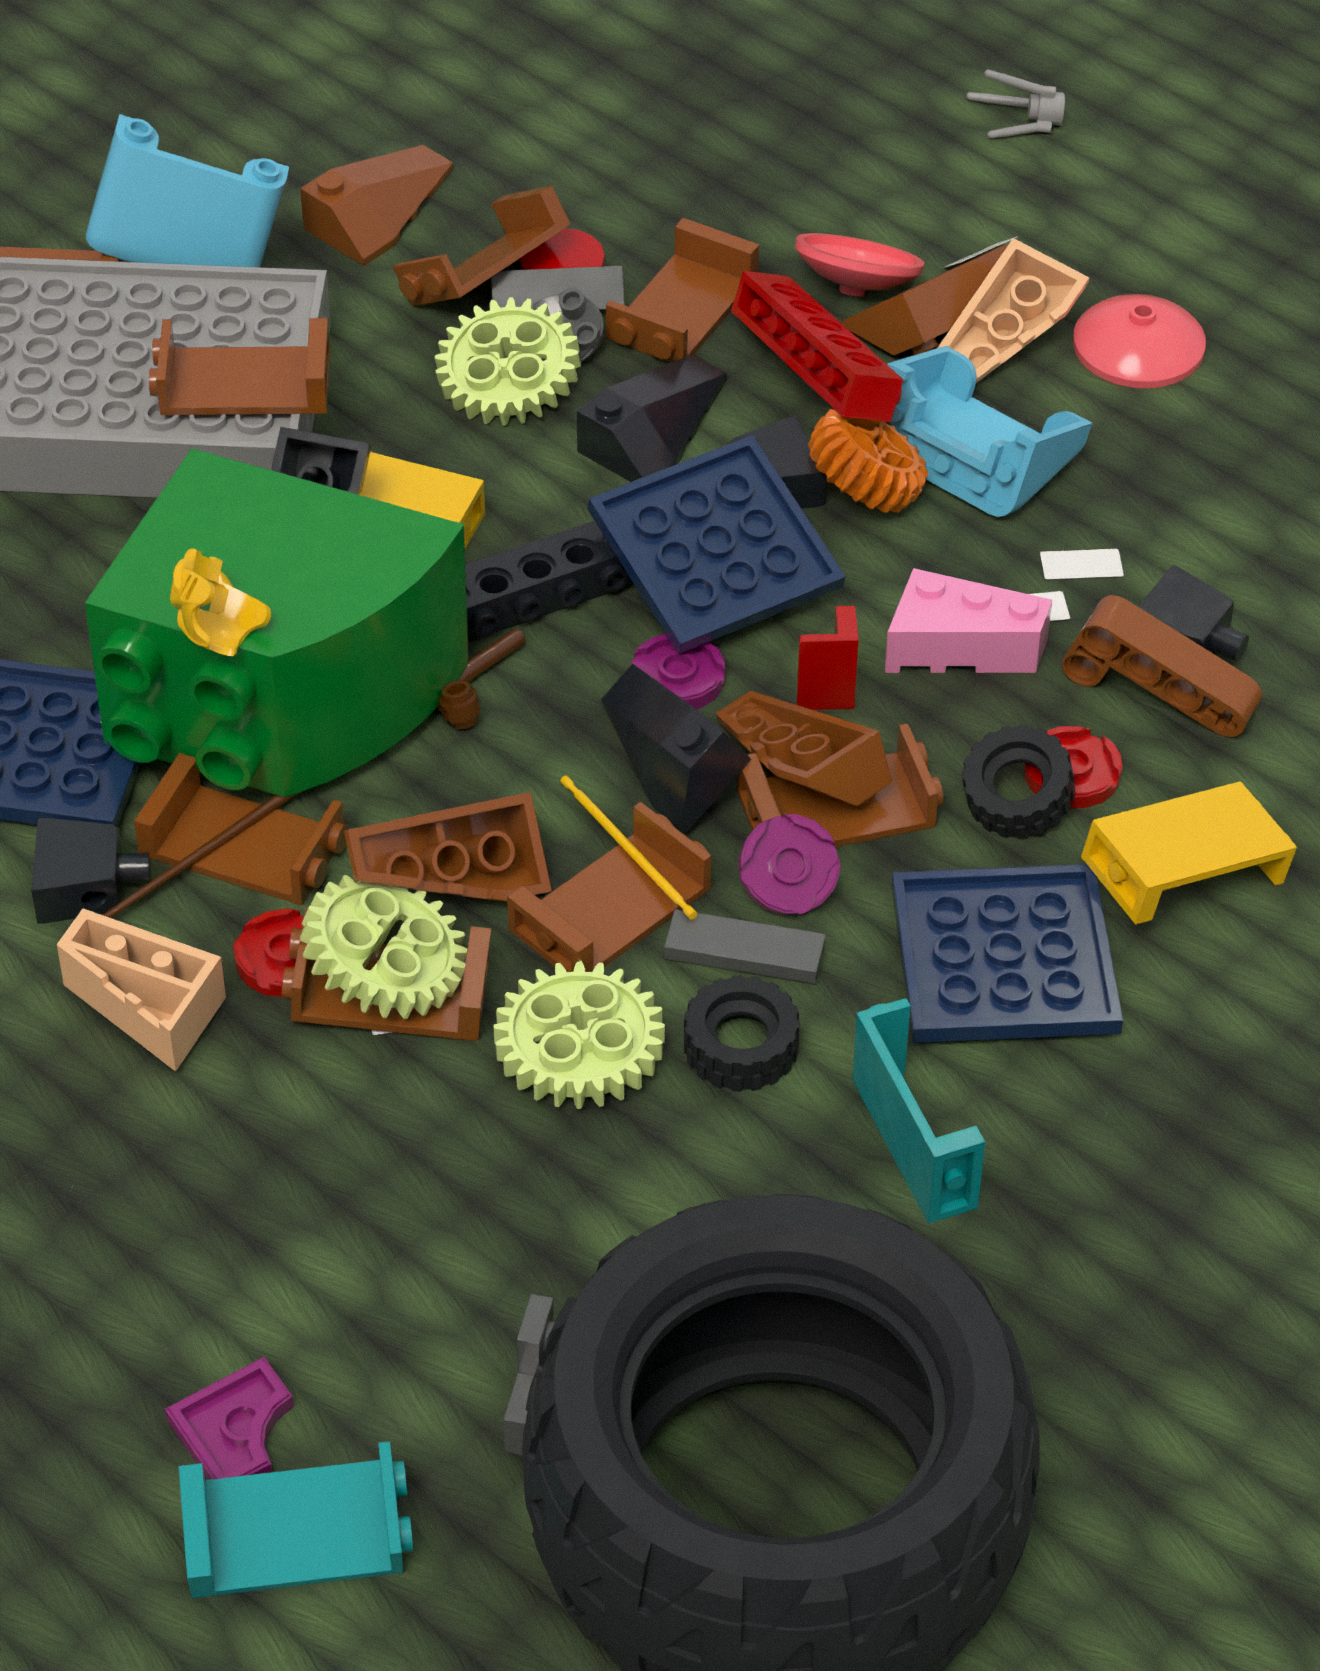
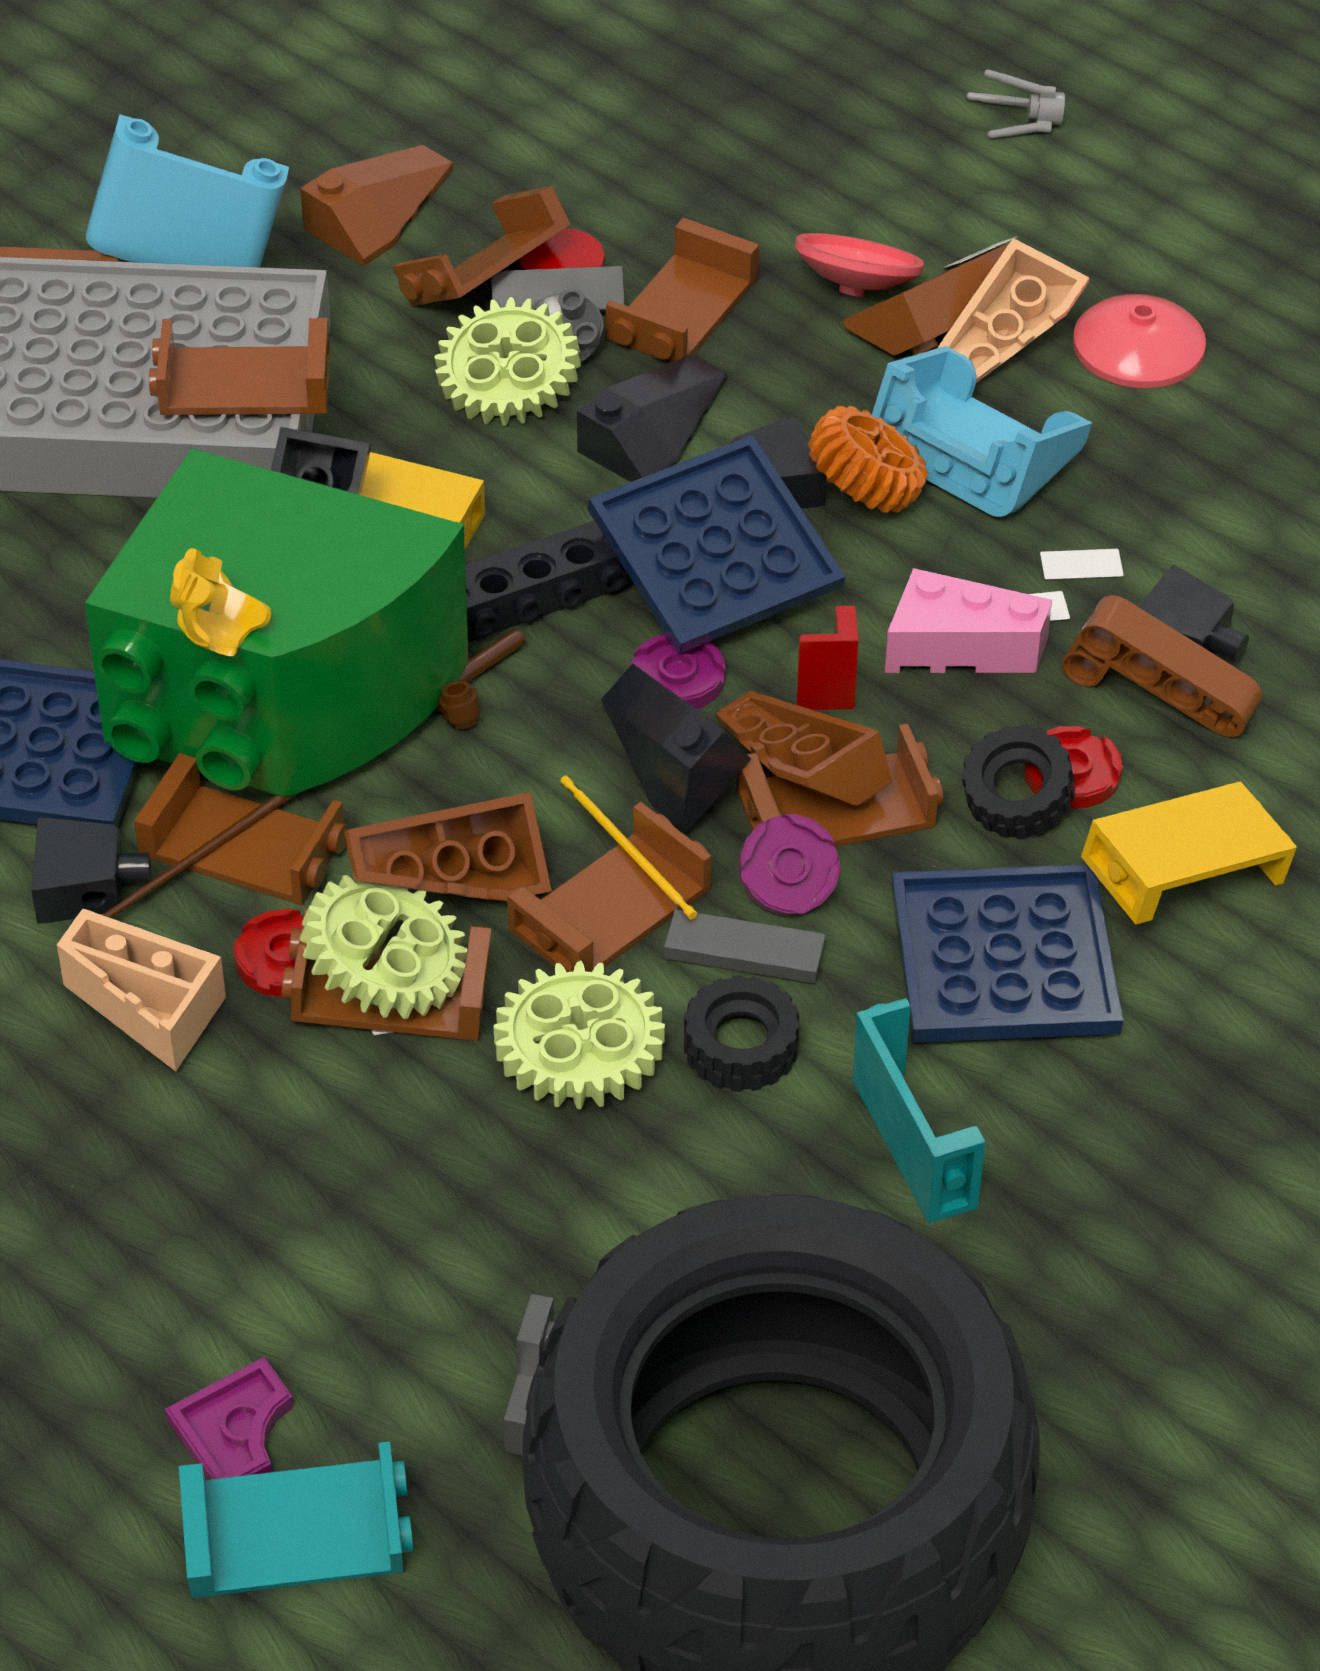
(817, 346): red brick -> none

